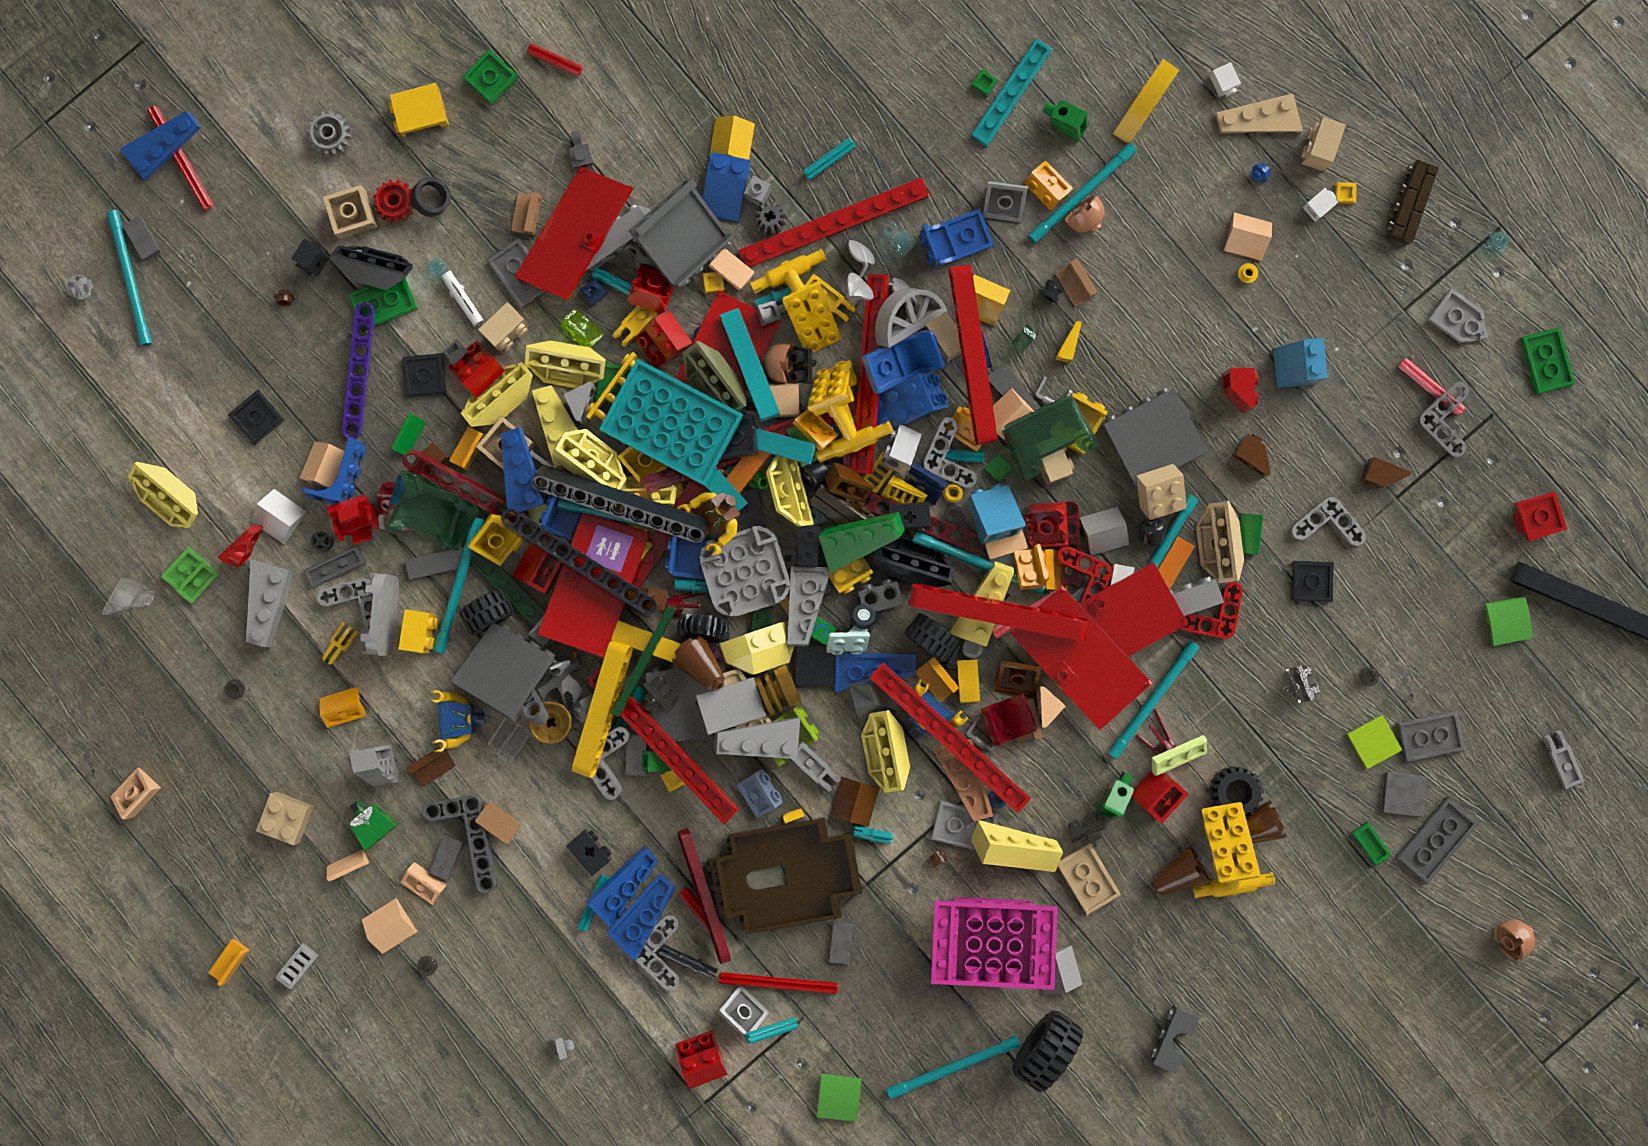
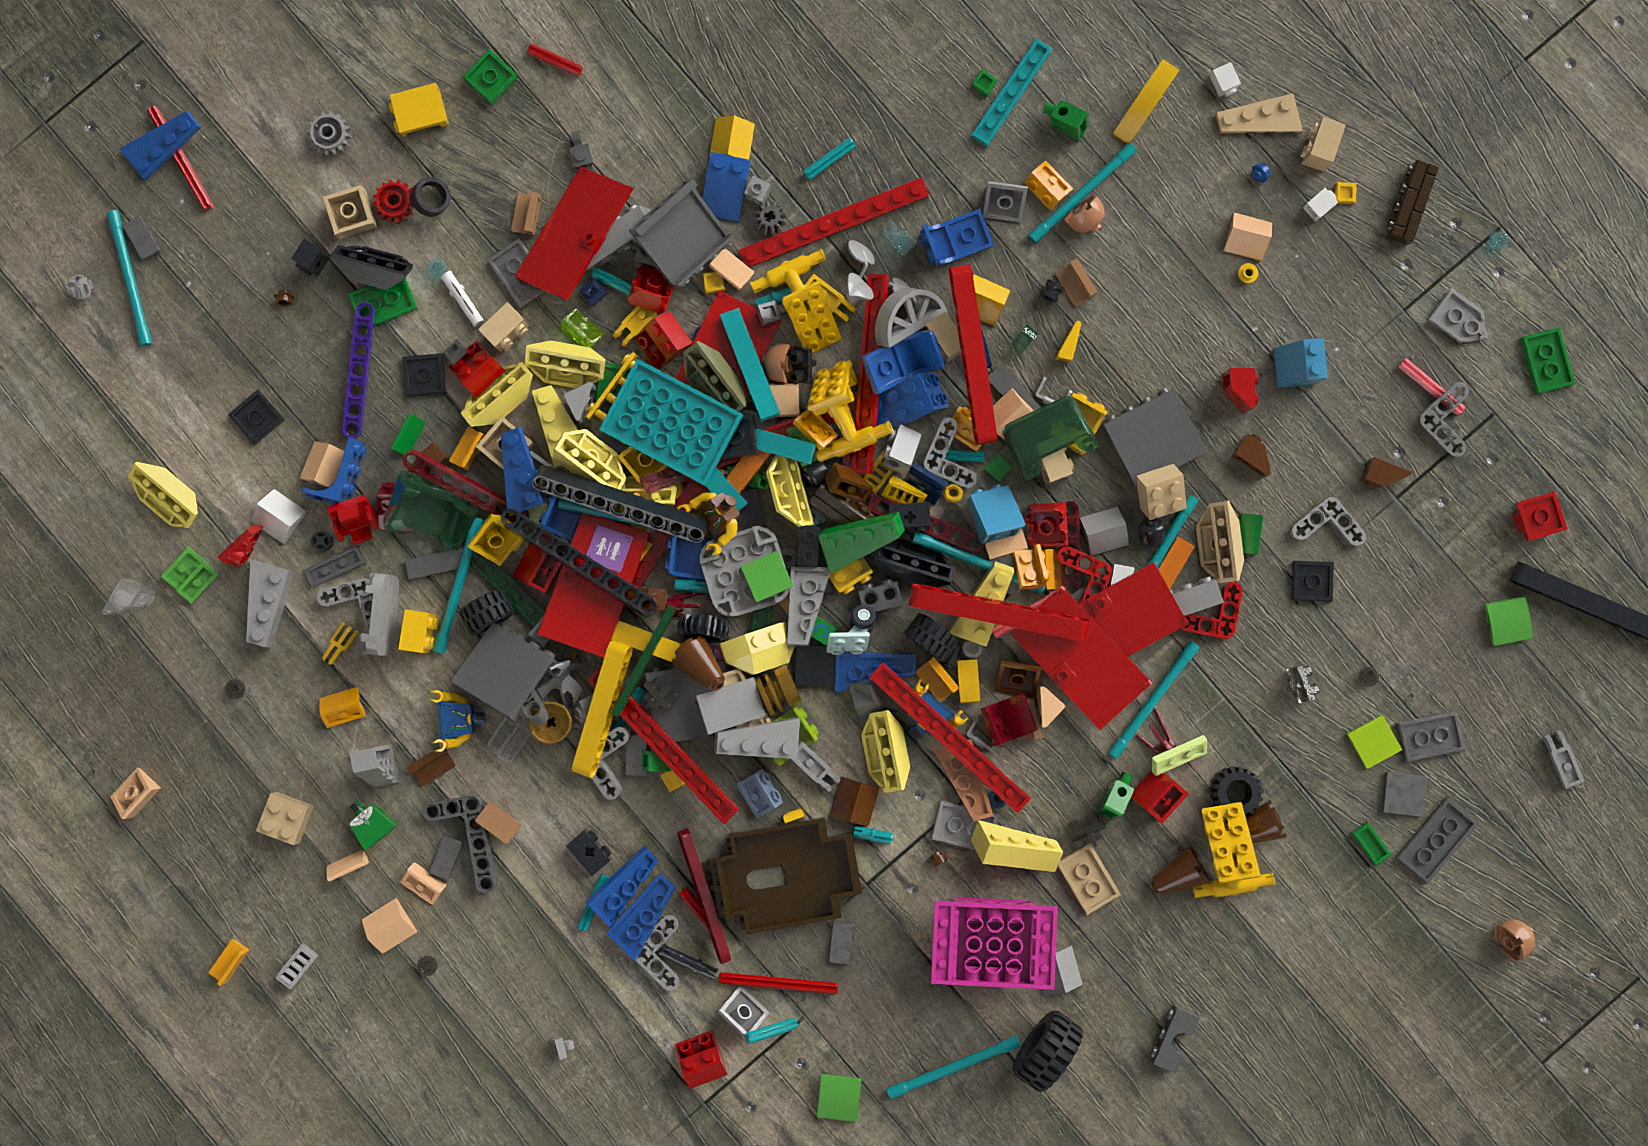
(767, 576): none -> bright green slope

